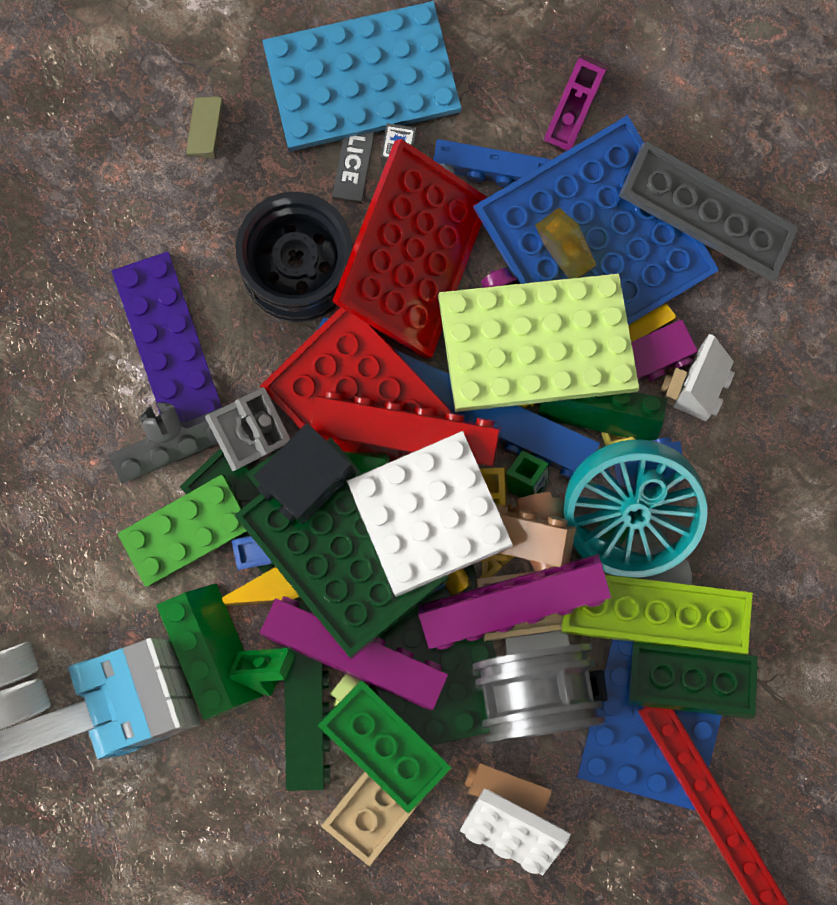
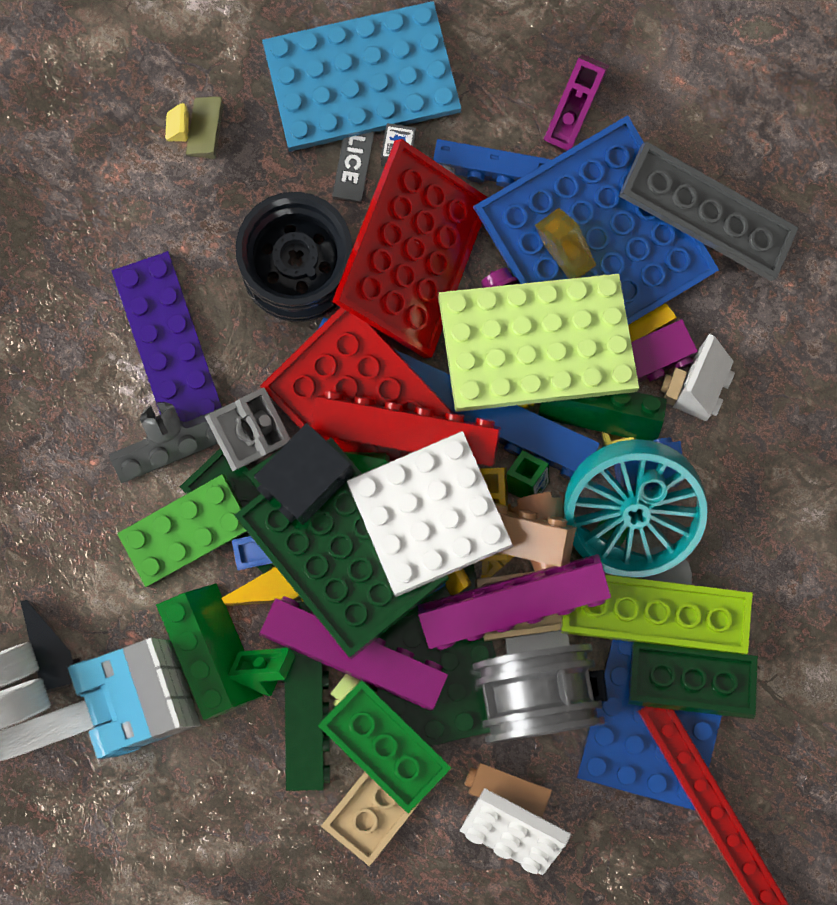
(50, 649): none -> black slope
(177, 123): none -> light yellow slope

